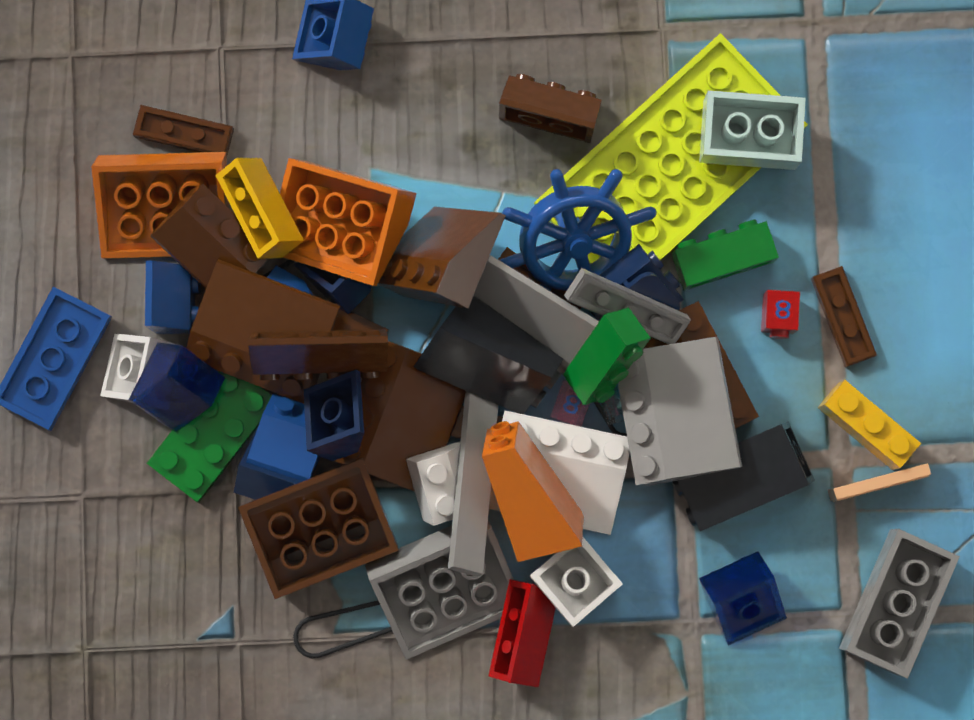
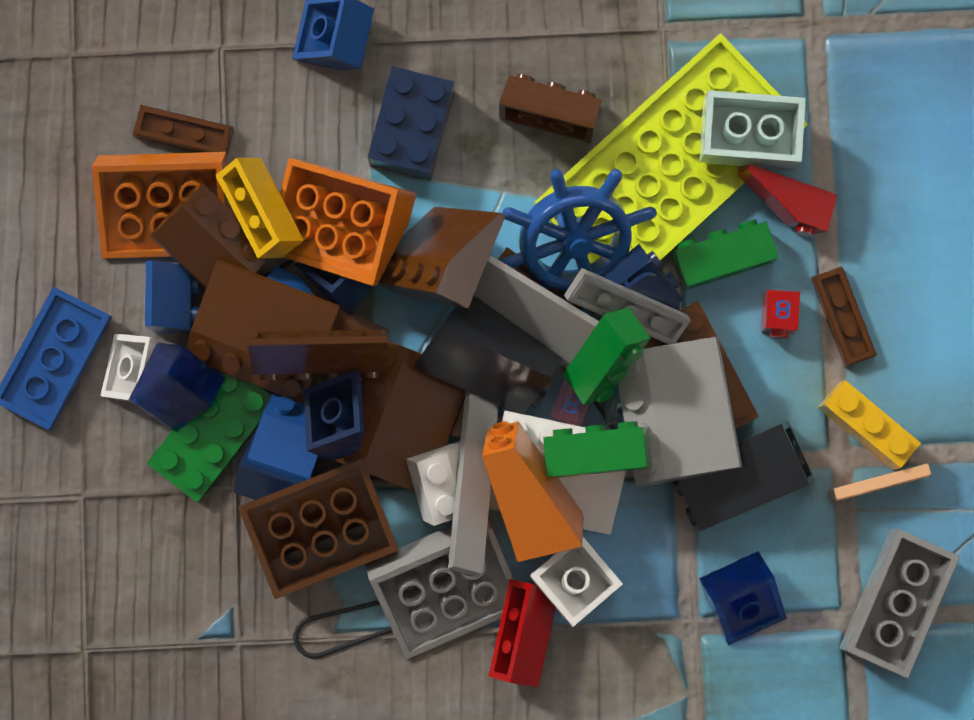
(411, 123): none -> dark blue brick
(597, 450): none -> green brick
(793, 201): none -> red slope

